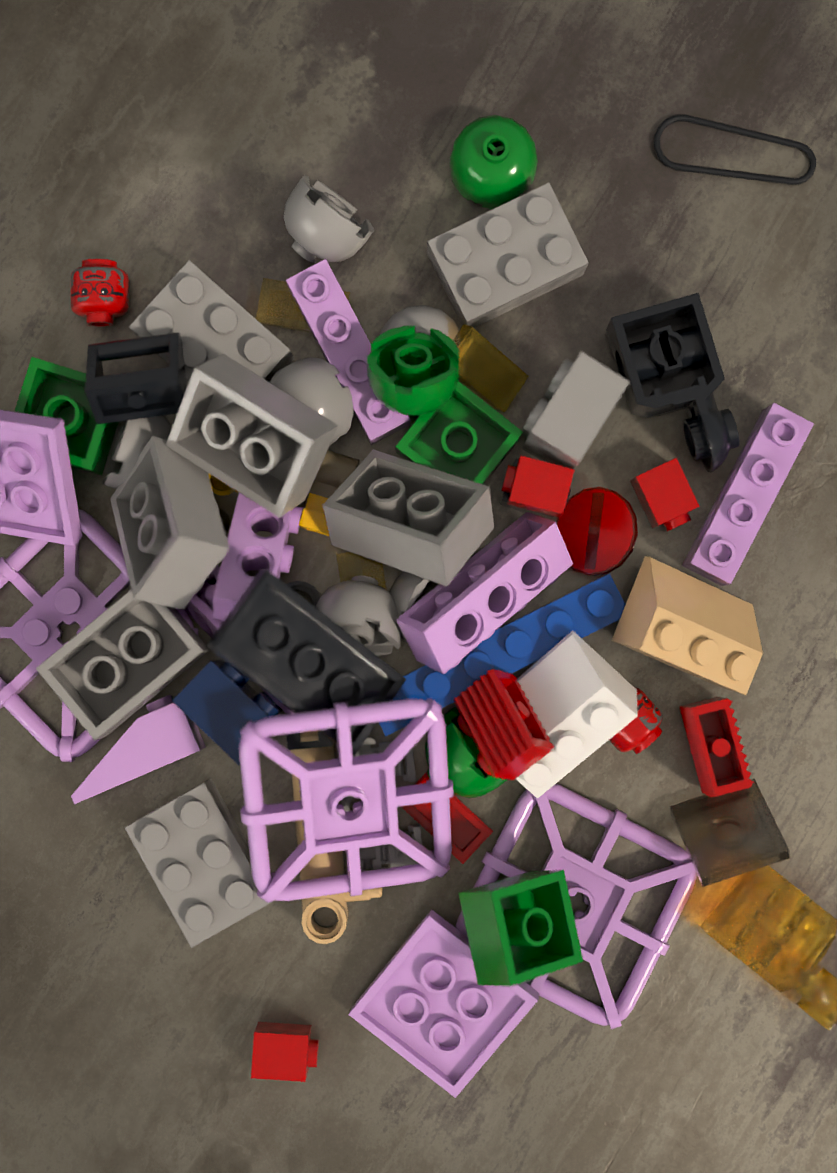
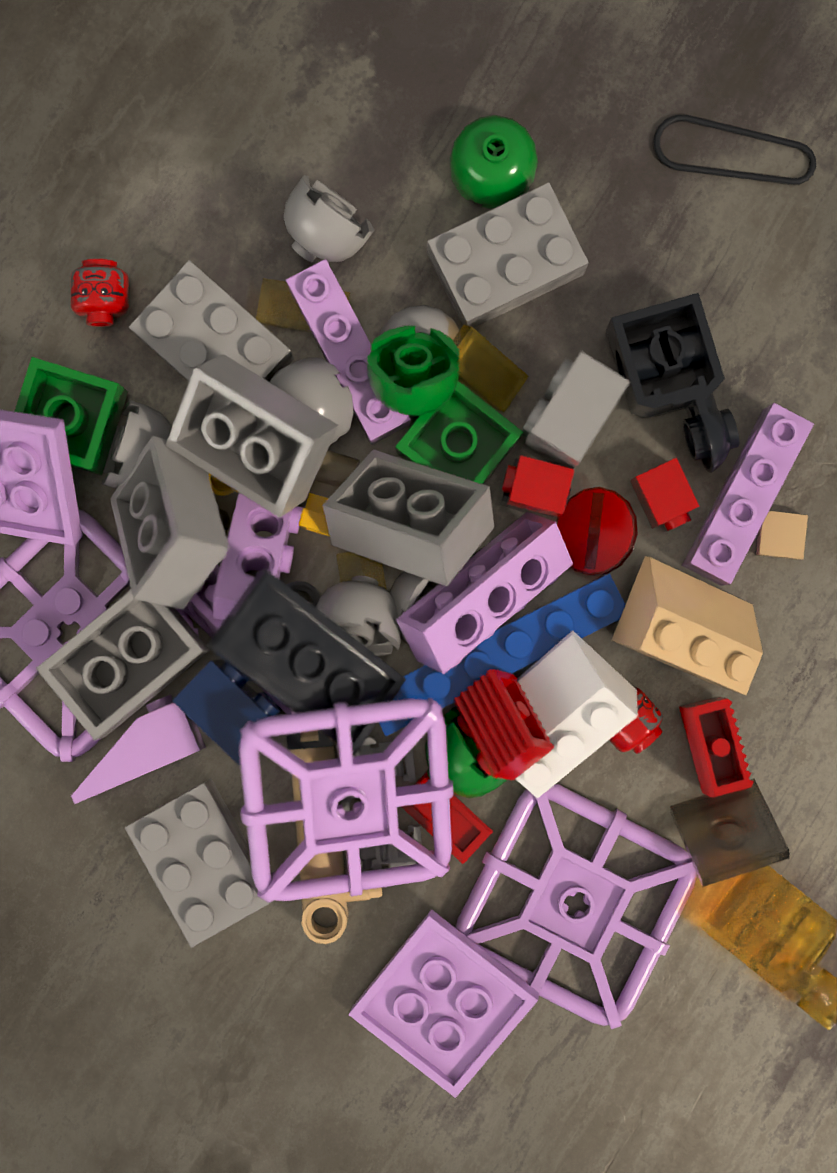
(138, 392): black tile -> none
(283, 1051): red brick -> none
(520, 928): green brick -> none
(782, 535): none -> tan tile

